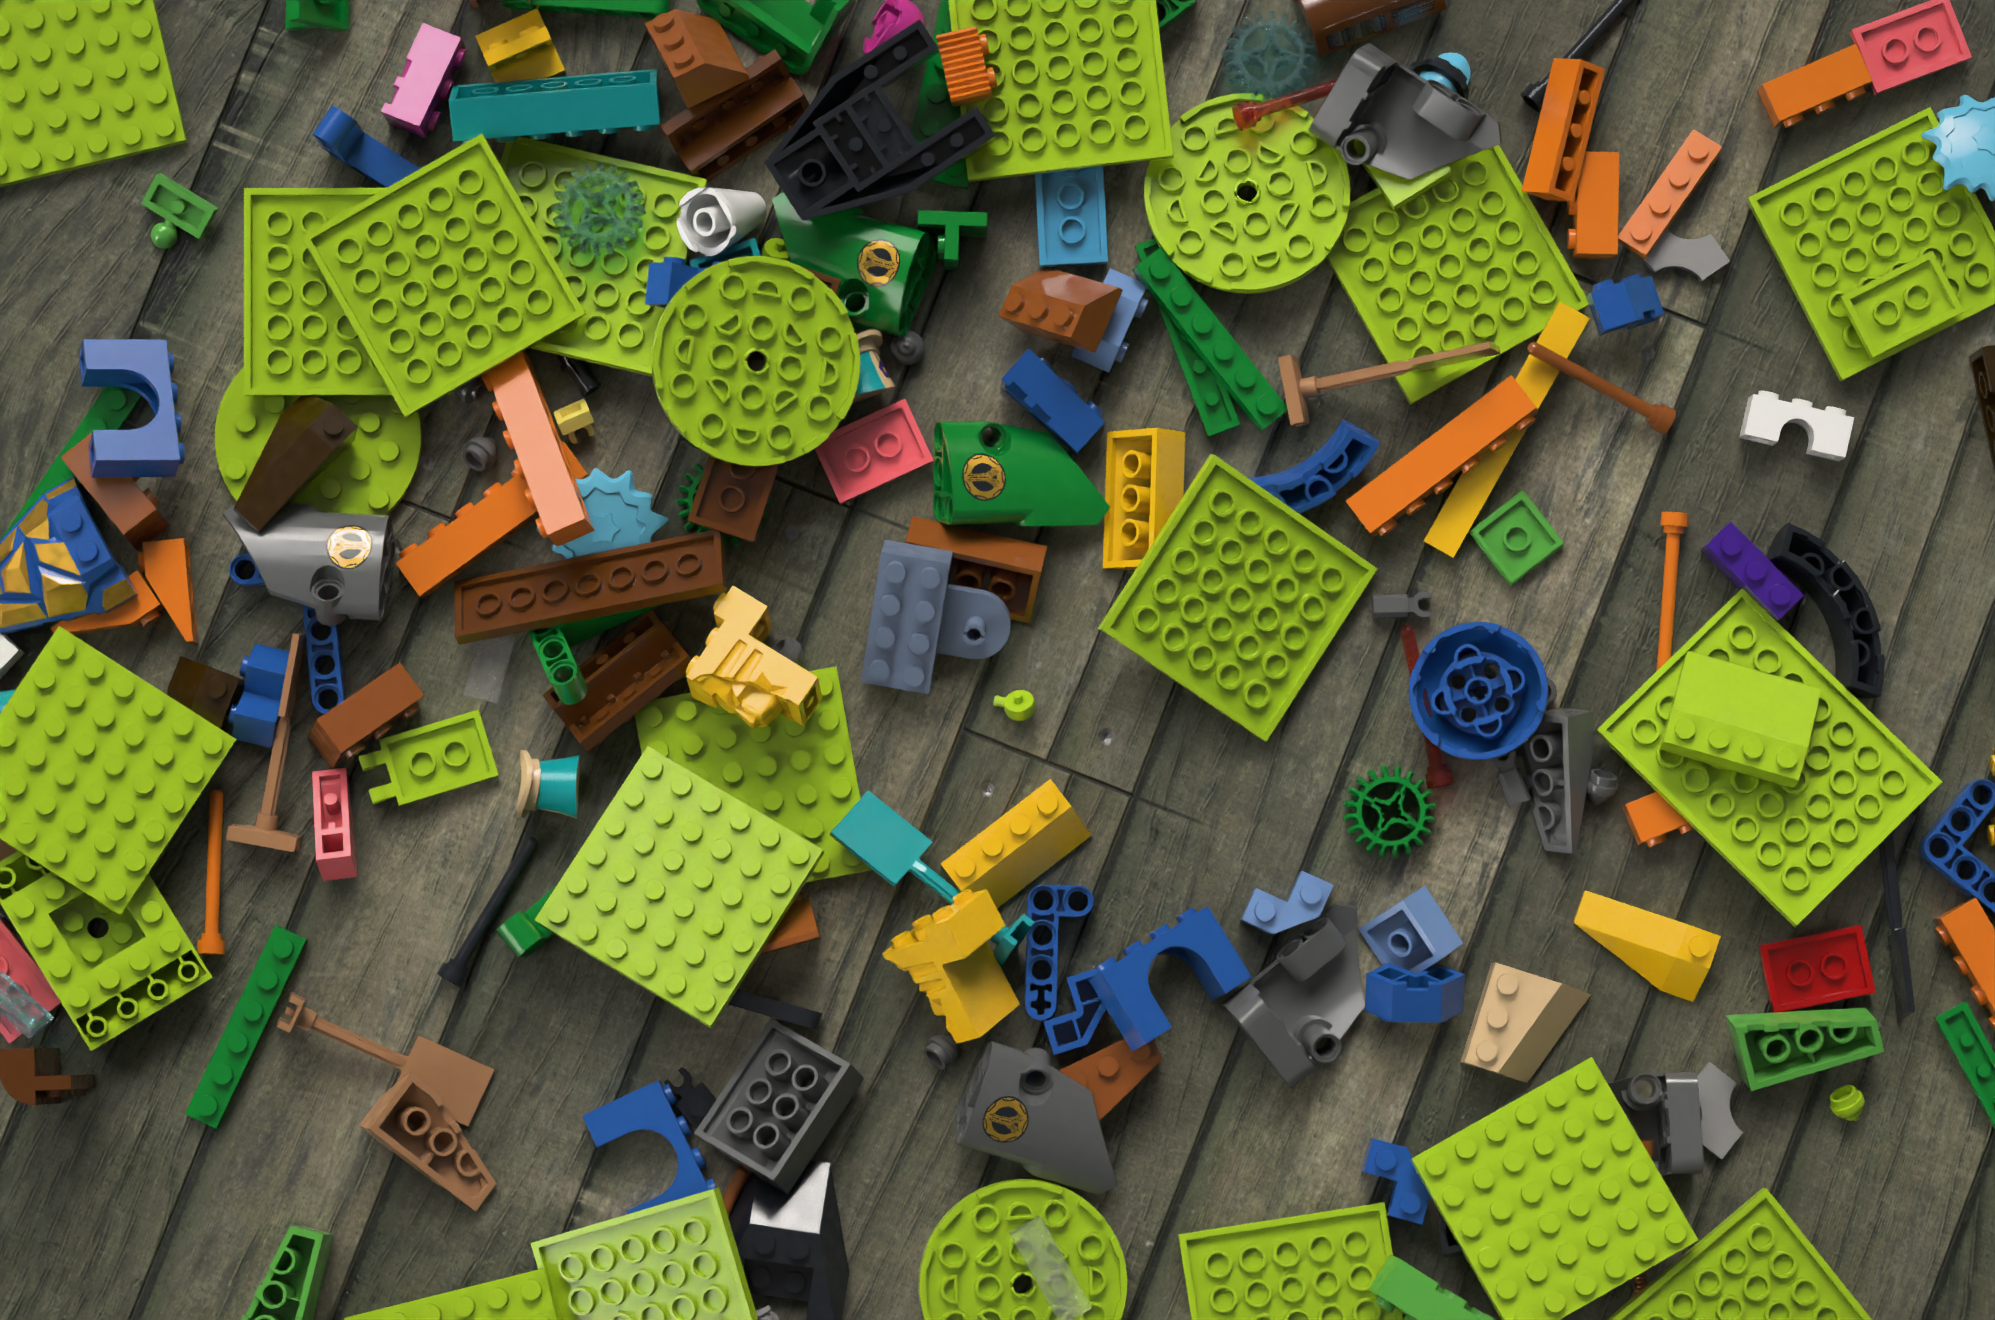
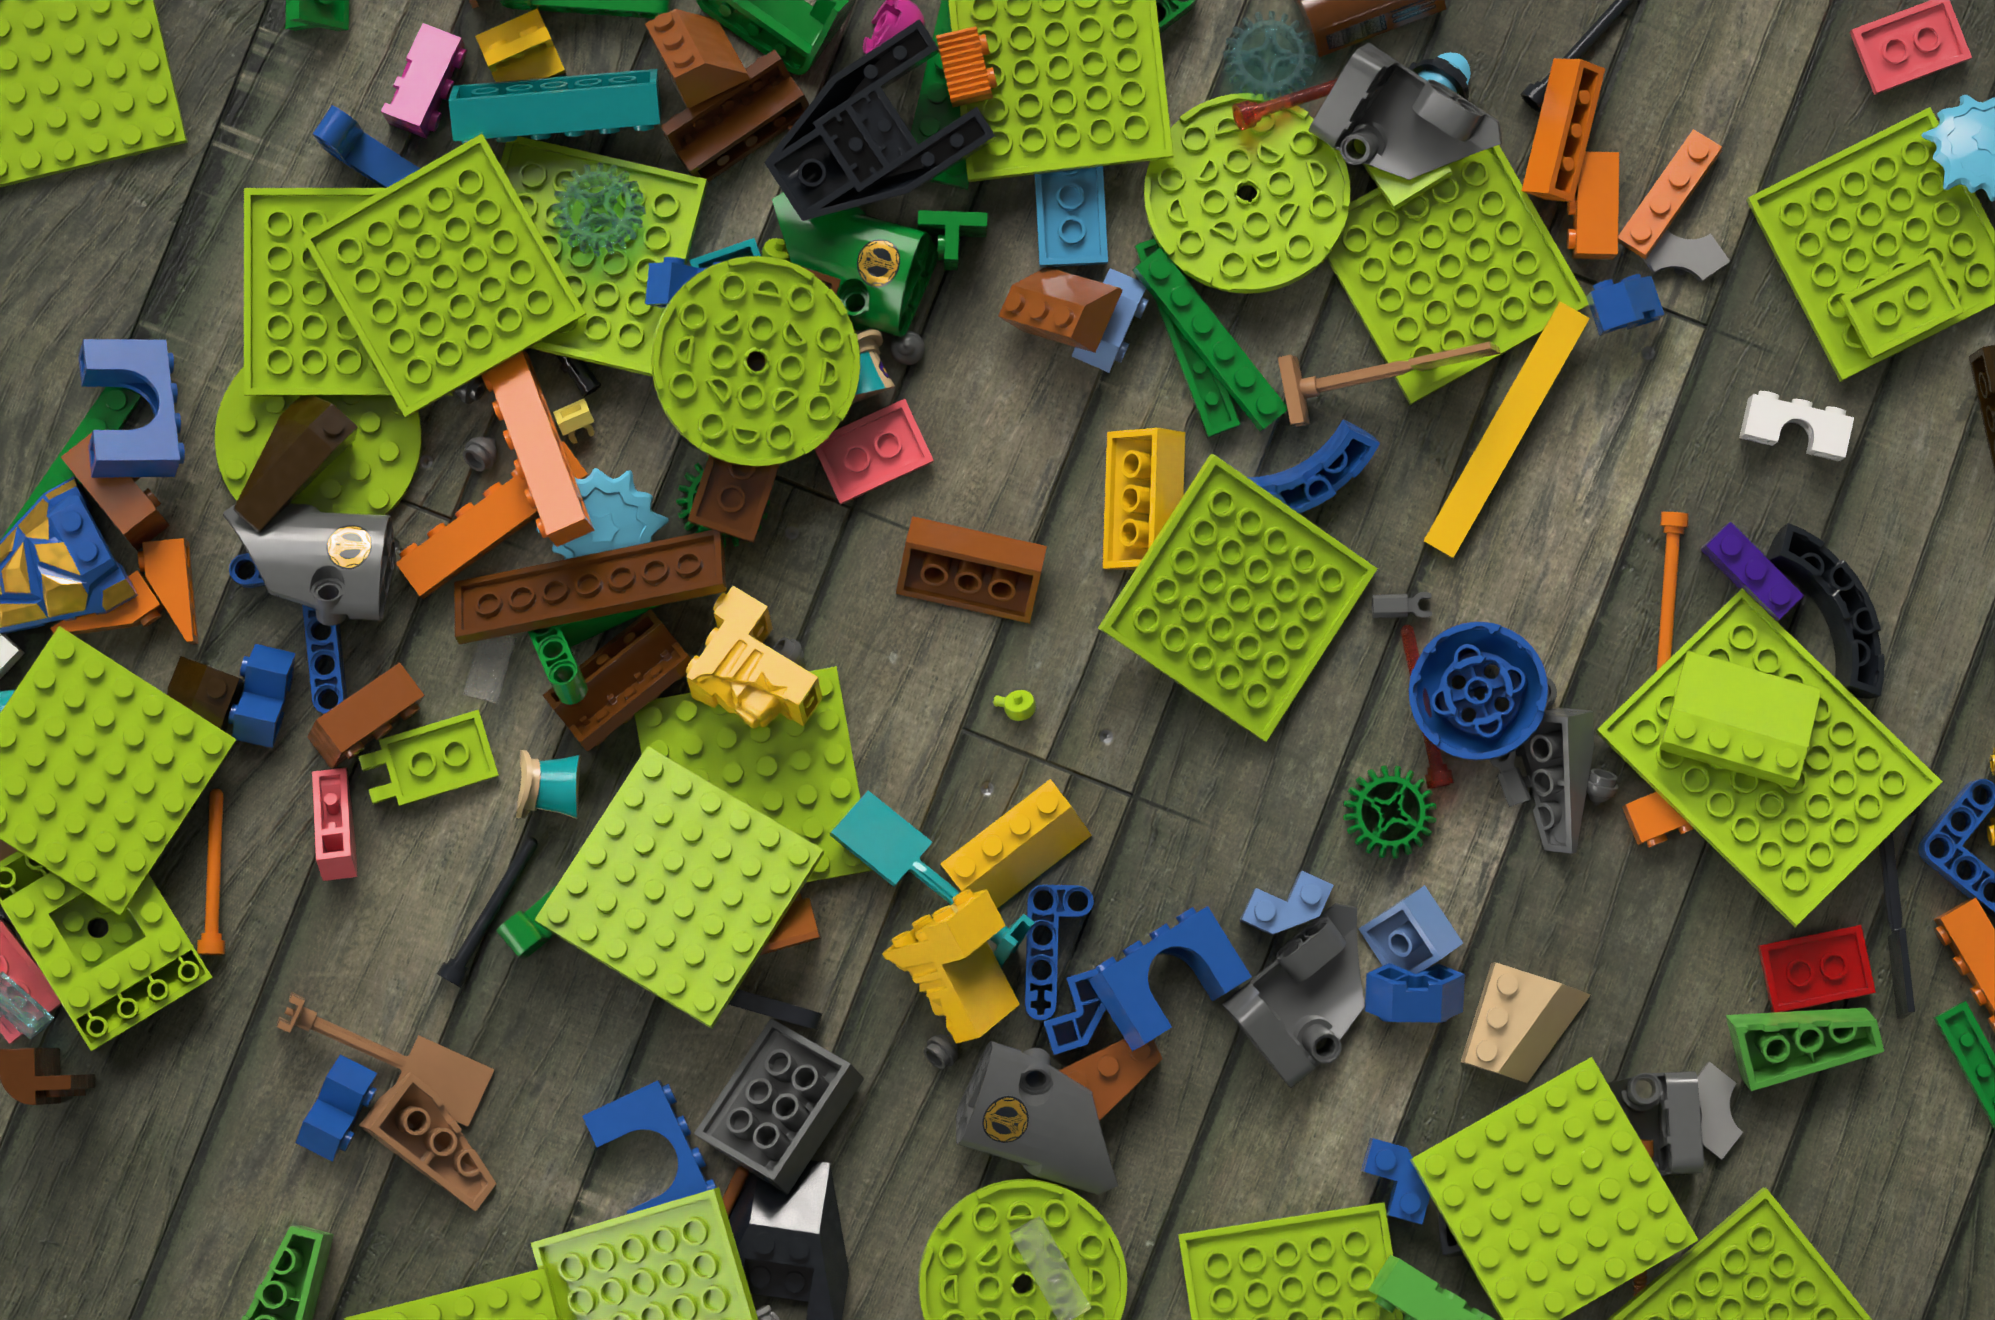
(179, 208): bright green plate -> none
(246, 1026): green plate -> none
(265, 831): medium nougat piece -> none
(337, 1108): none -> blue brick
(695, 1101): black plate -> none
(718, 218): white cone -> none
(924, 615): sand blue brick -> none
(1011, 480): green panel -> none
(1052, 402): blue wedge -> none
(1442, 456): orange brick -> none
(1516, 538): bright green tile -> none
(1657, 415): dark orange piece -> none
(1658, 948): yellow wedge -> none
(1815, 87): orange brick -> none
(1847, 1102): lime plate -> none

